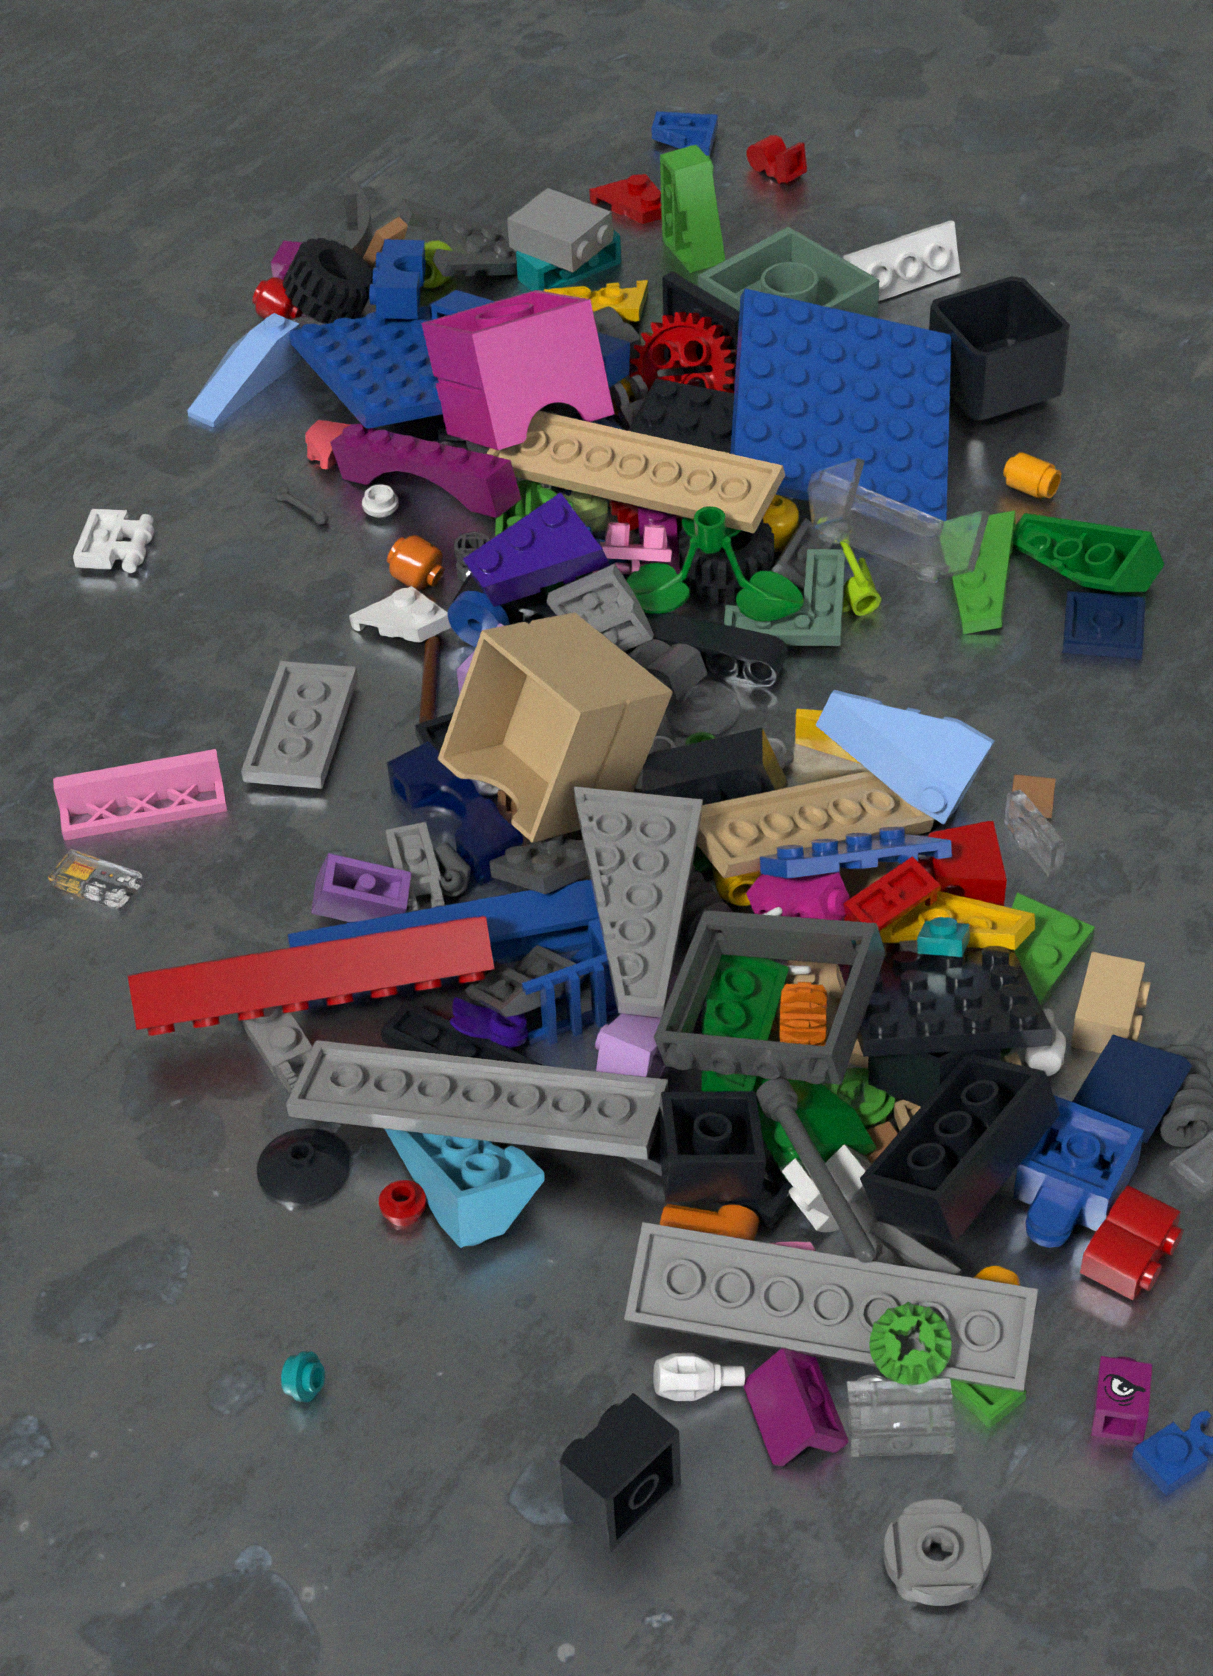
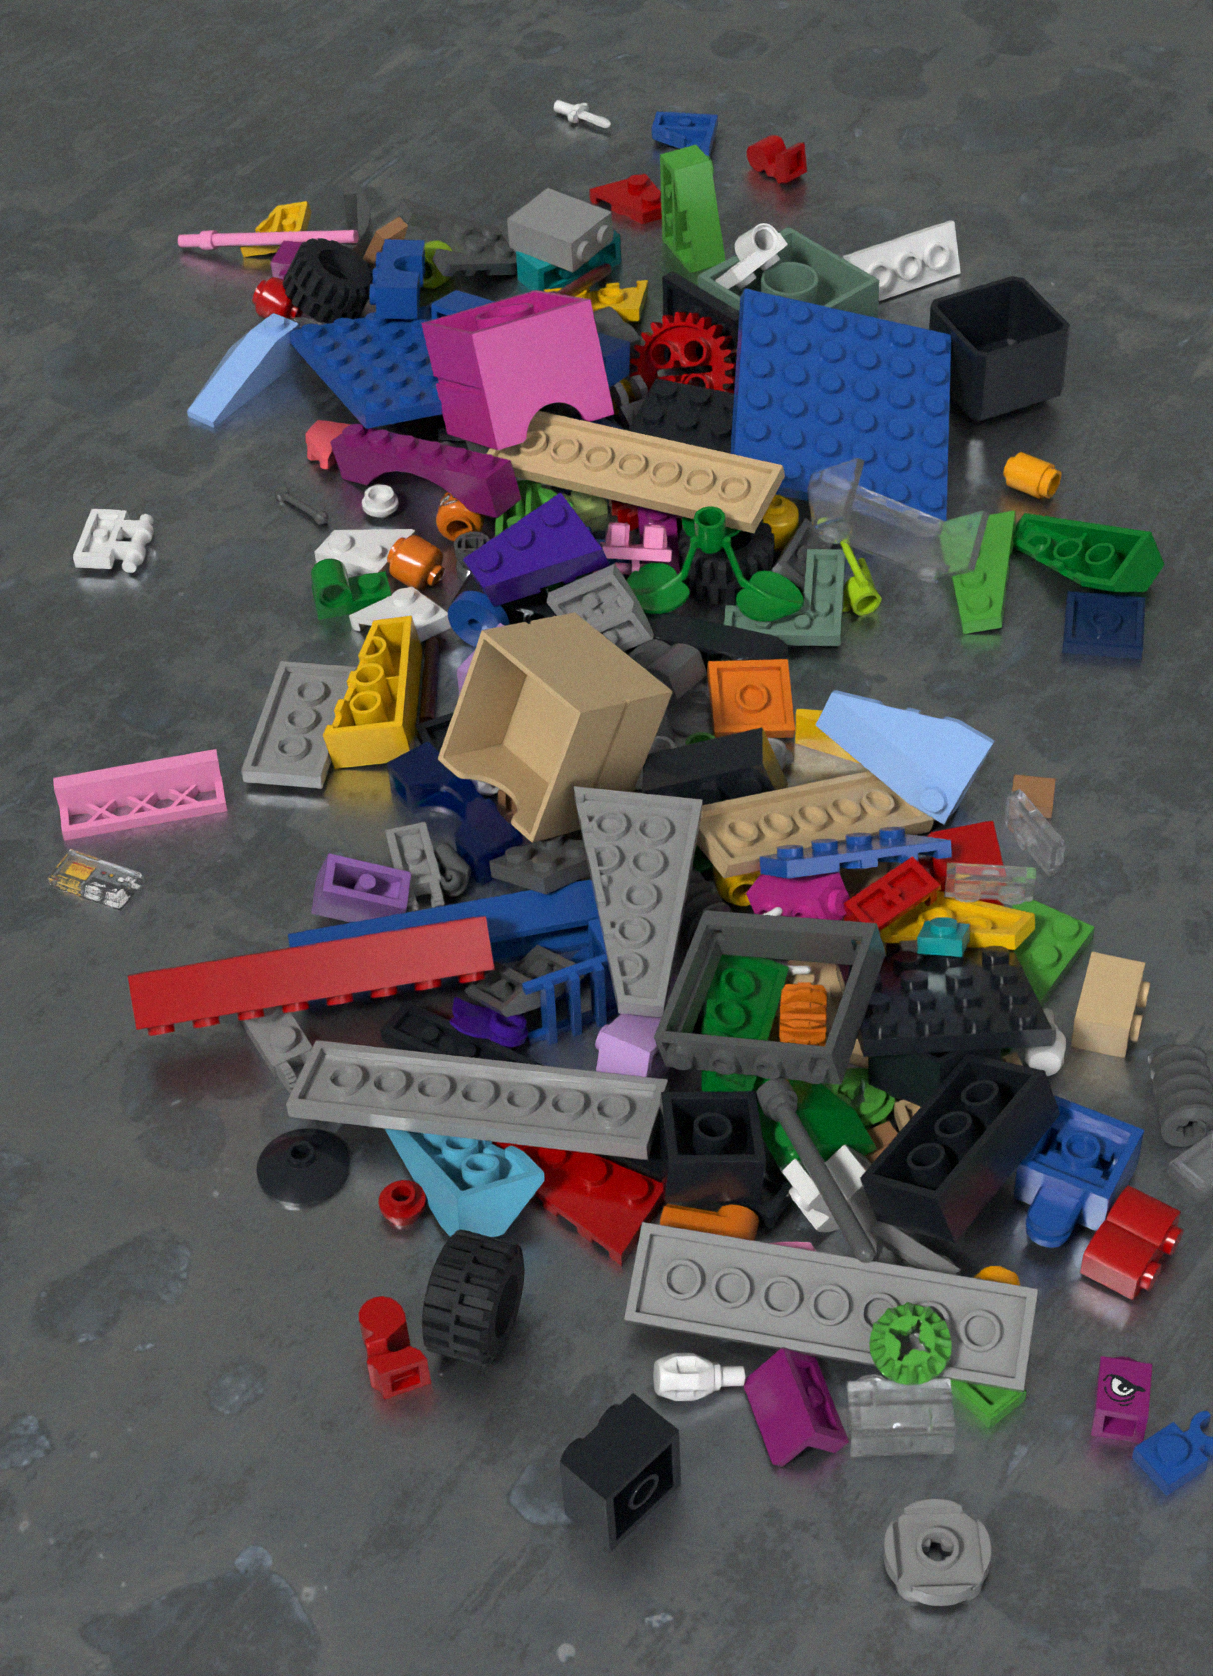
(213, 240): none -> bright pink bar
(282, 219): none -> yellow wing
(302, 1376): teal plate -> none
(340, 595): none -> green plate
(361, 549): none -> white wing
(381, 701): none -> yellow wedge
(391, 1361): none -> red leg
(456, 519): none -> orange head
(473, 1297): none -> black tyre
(578, 112): none -> white piece
(586, 281): none -> dark red bar
(596, 1196): none -> red wing
(750, 697): none -> orange plate
(752, 256): none -> white plate
(995, 882): none -> clear plate
(1133, 1083): dark blue tile -> none

